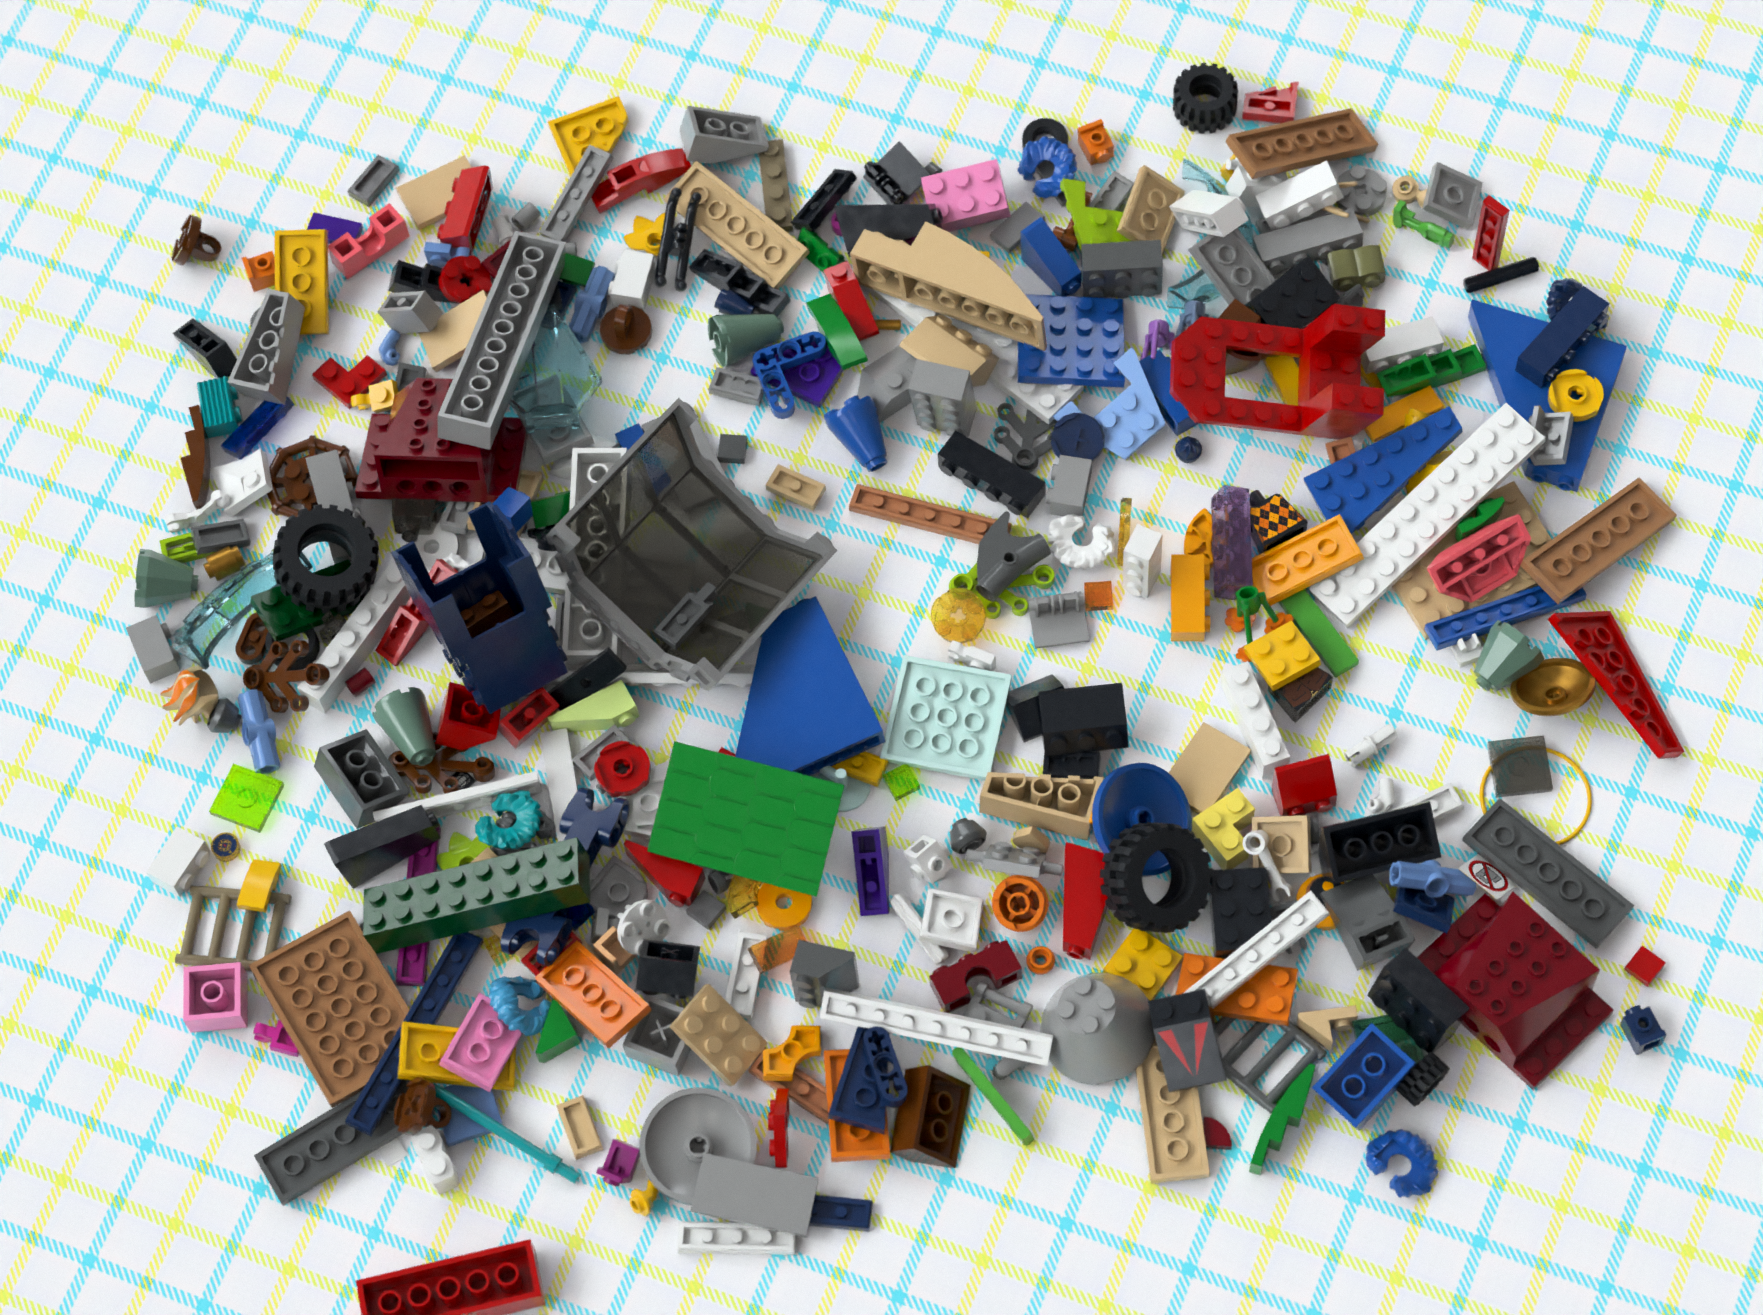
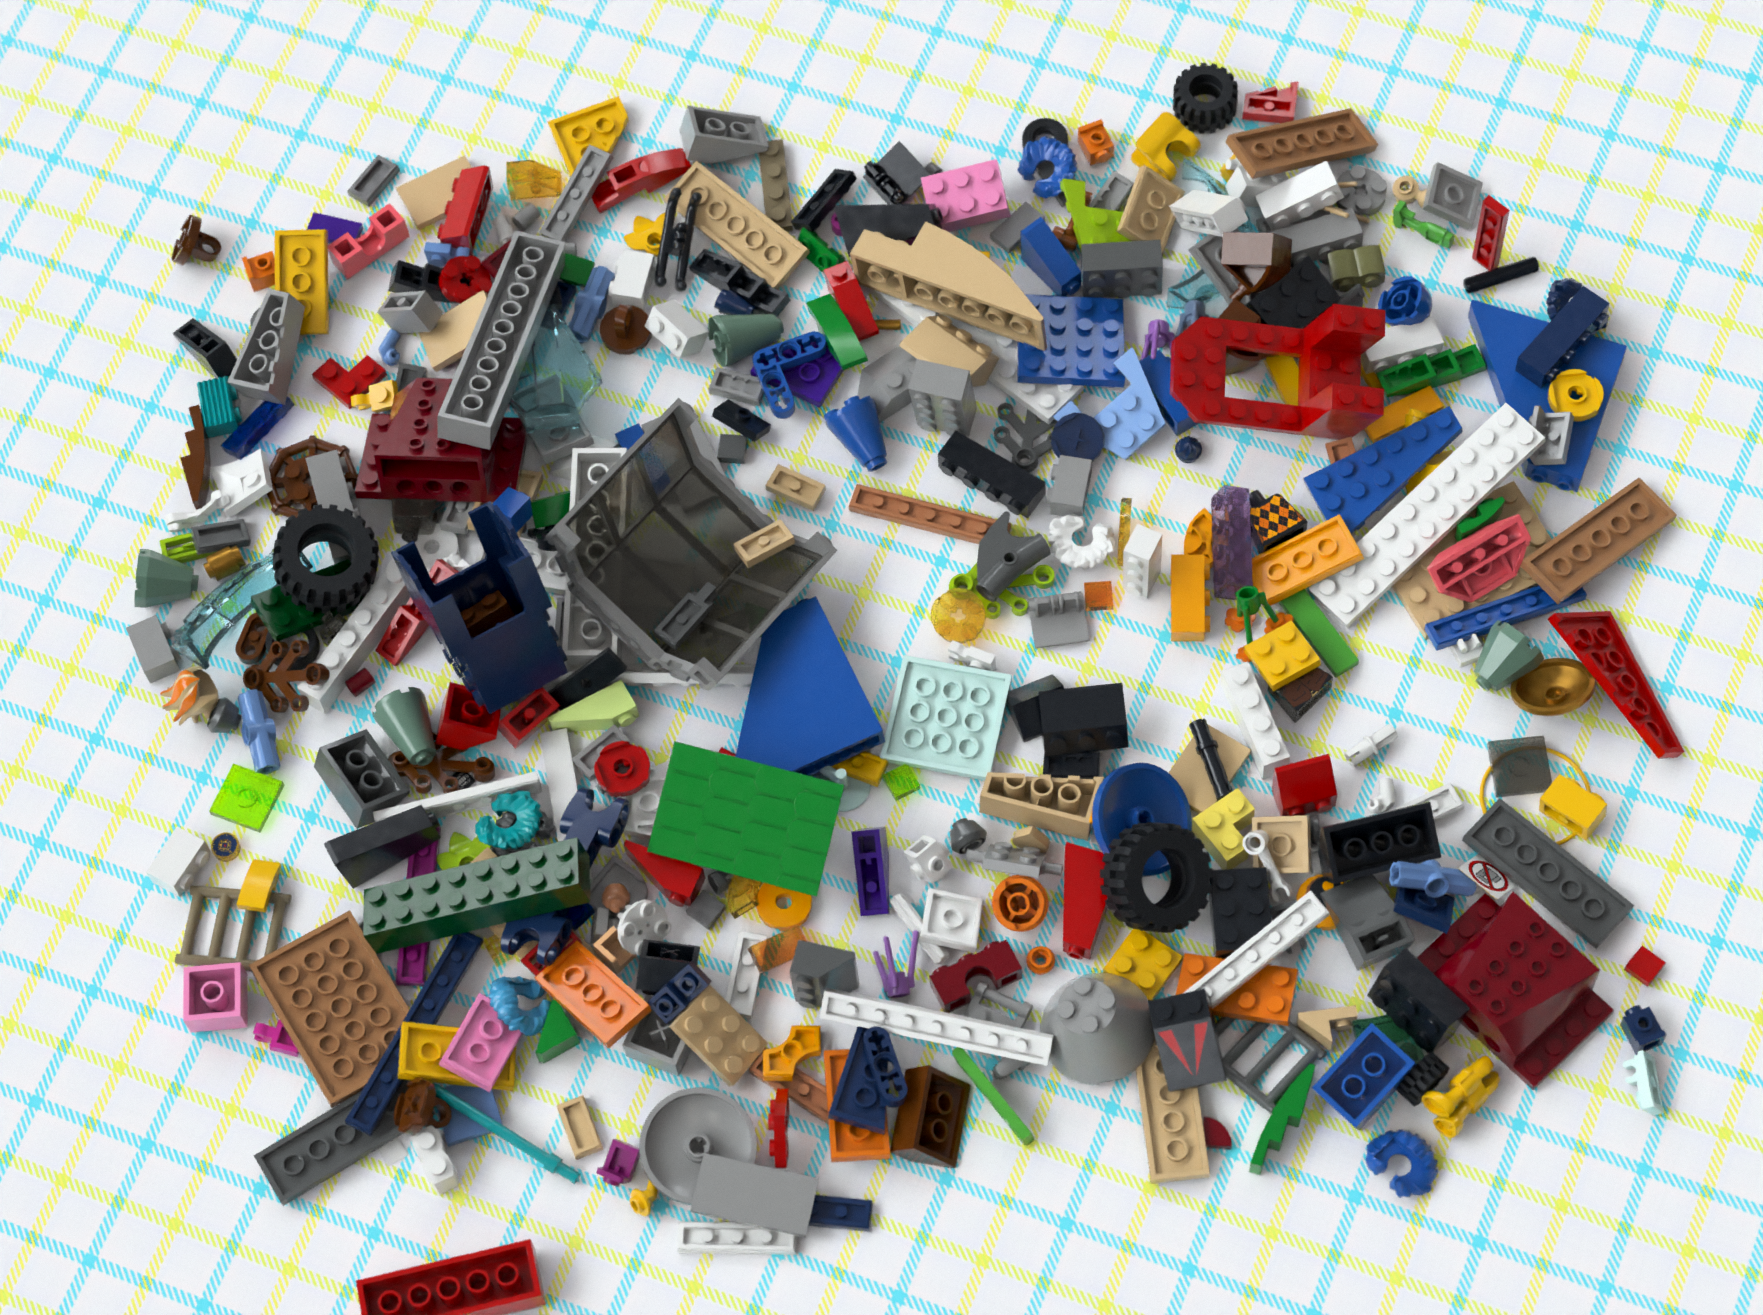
(532, 180): none -> clear yellow slope
(615, 897): none -> nougat plate
(676, 329): none -> white brick
(679, 992): none -> dark blue slope
(741, 420): none -> black plate
(764, 543): none -> tan plate
(896, 983): none -> medium lavender plant
(1164, 136): none -> yellow piece
(1207, 749): none -> black pin
(1255, 260): none -> piece
(1406, 302): none -> blue cylinder
(1467, 1090): none -> yellow piece
(1573, 806): none -> yellow brick
(1646, 1078): none -> light aqua plate

